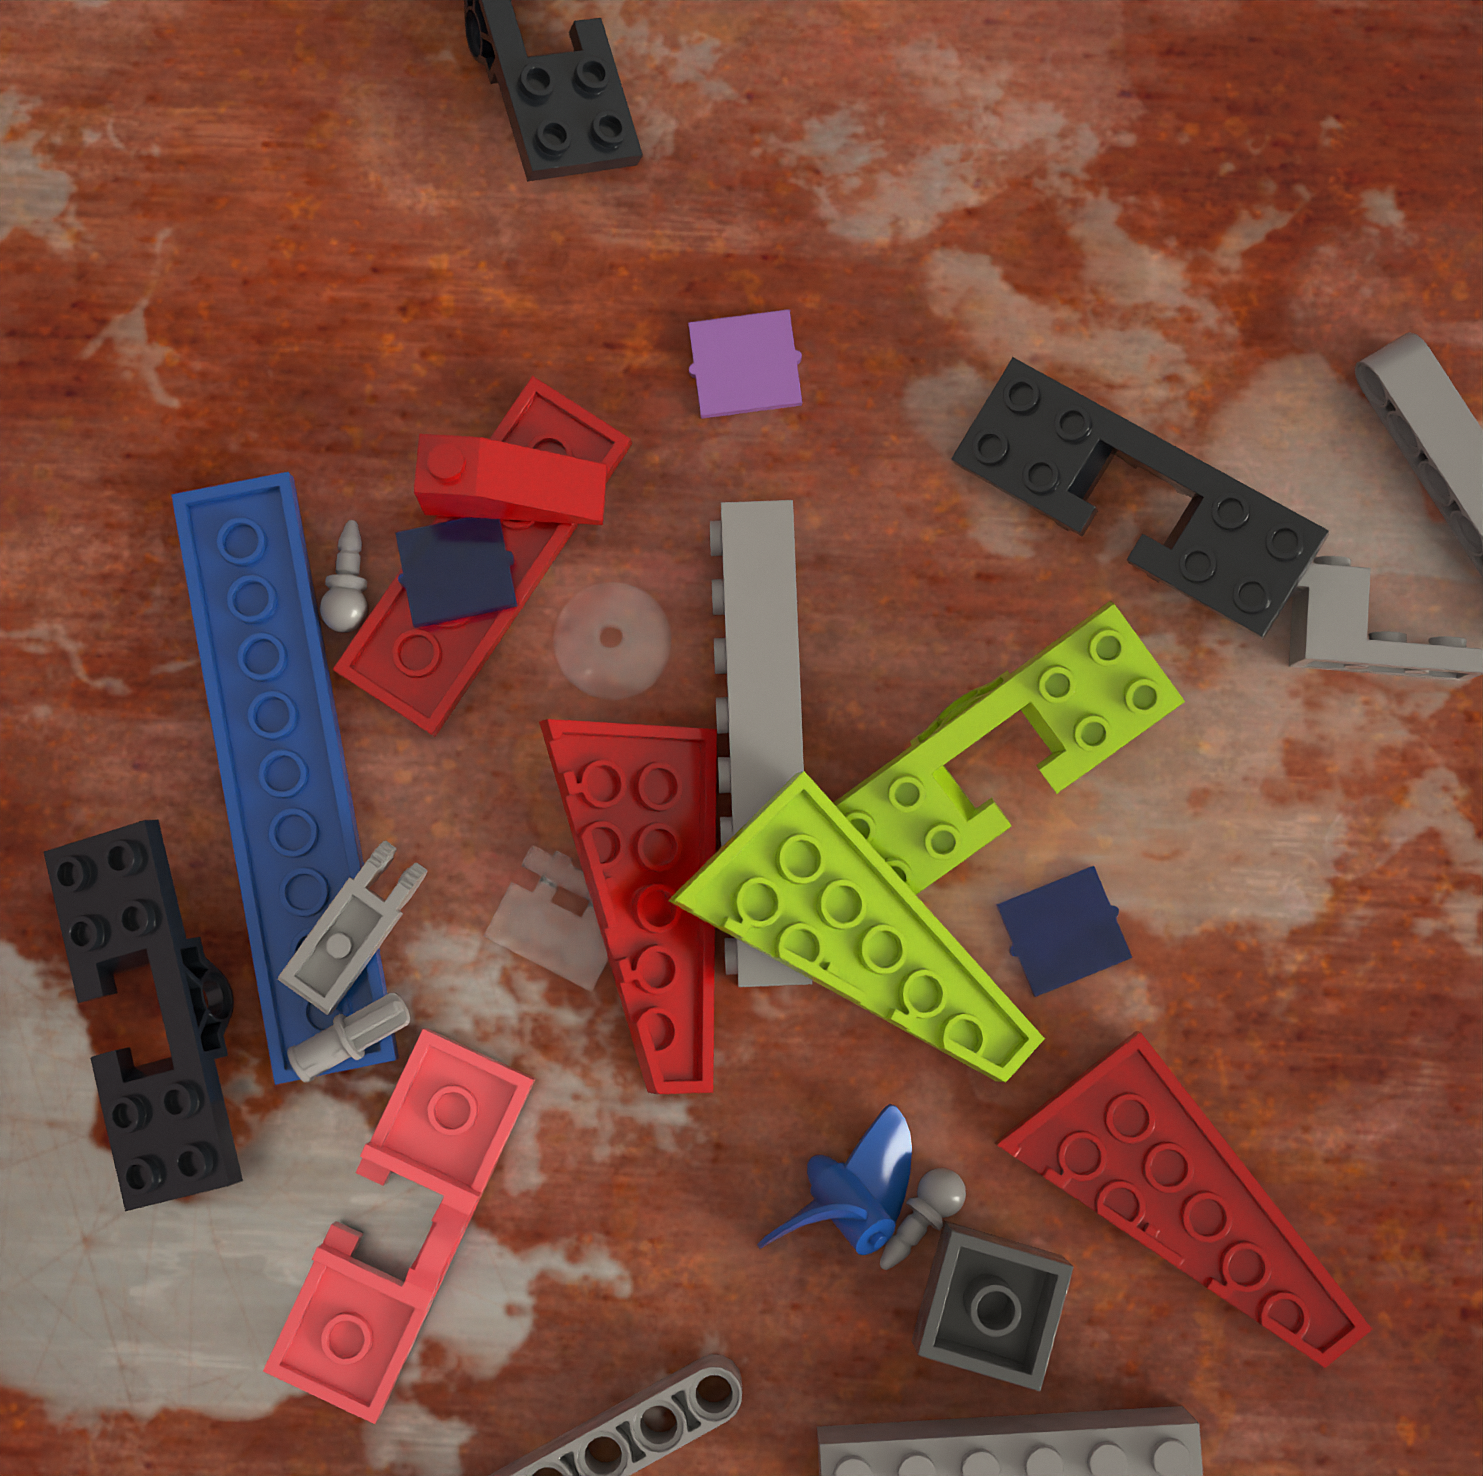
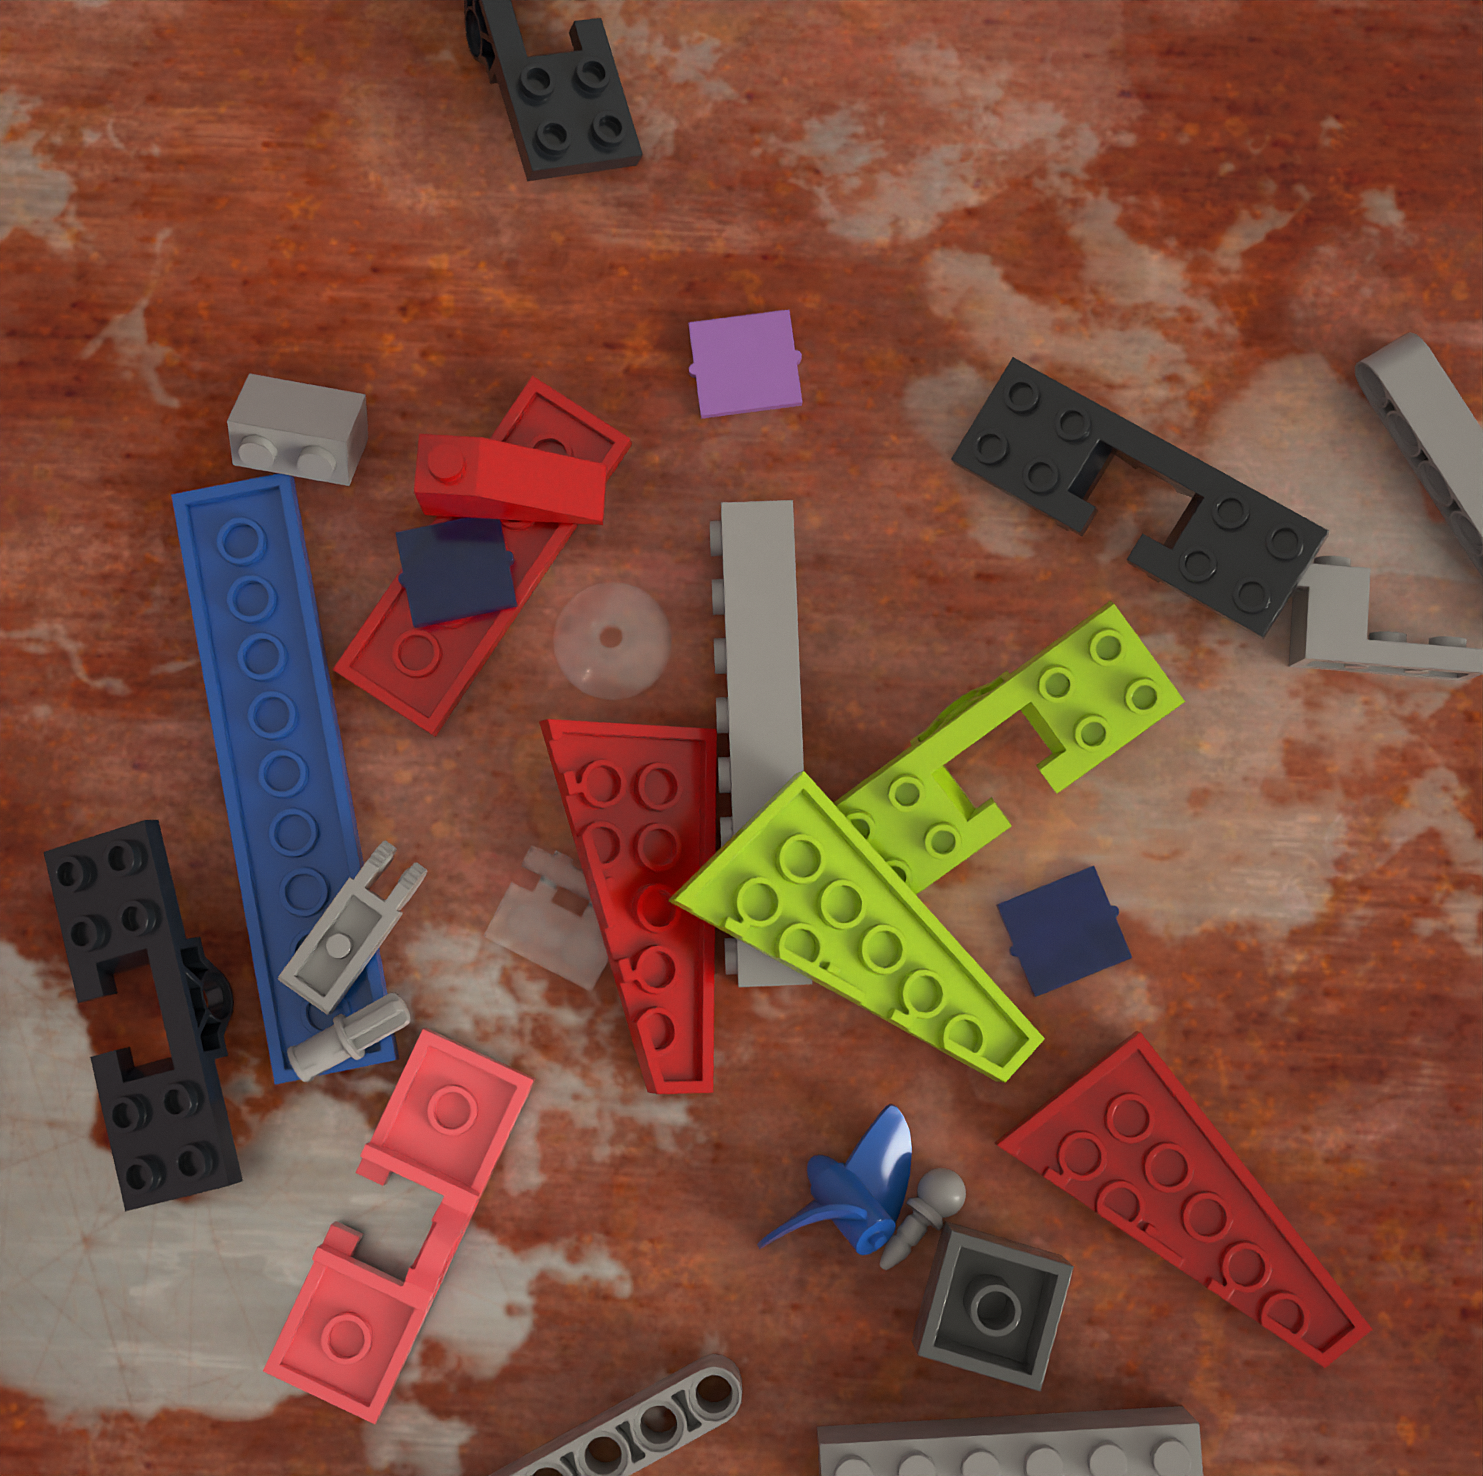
(298, 429): none -> light grey brick
(344, 605): light grey bar -> none

